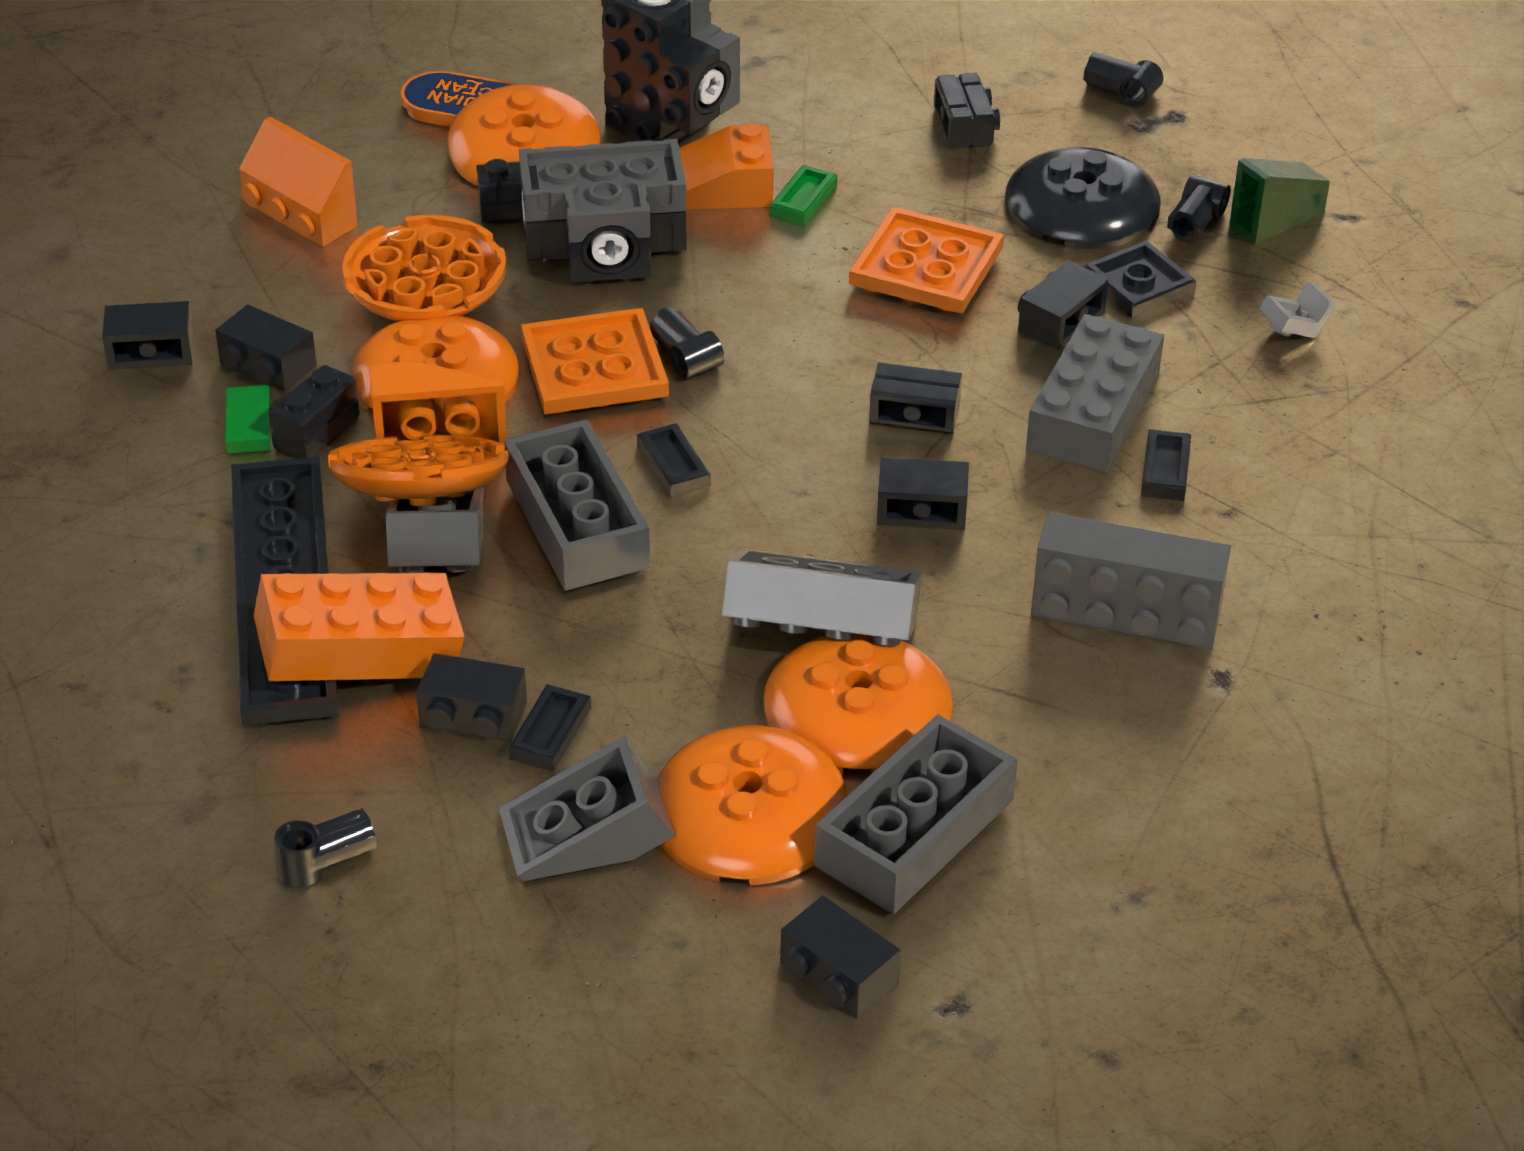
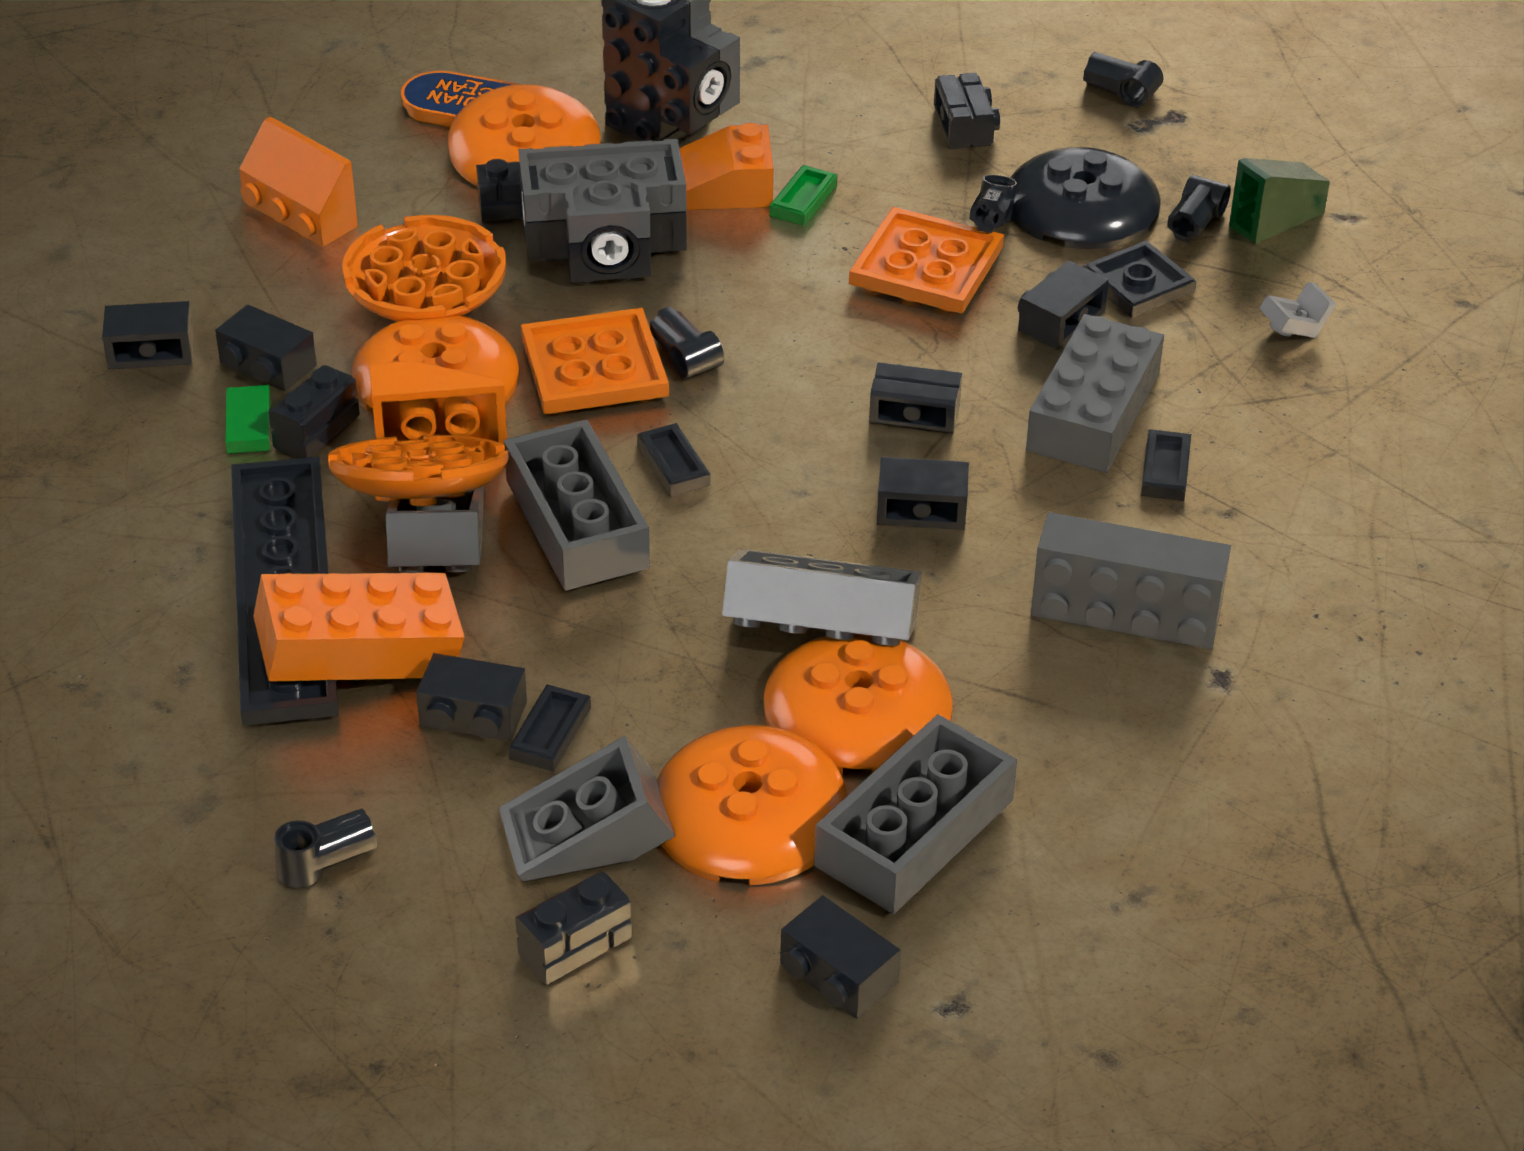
(573, 927): none -> black brick
(994, 202): none -> black piece

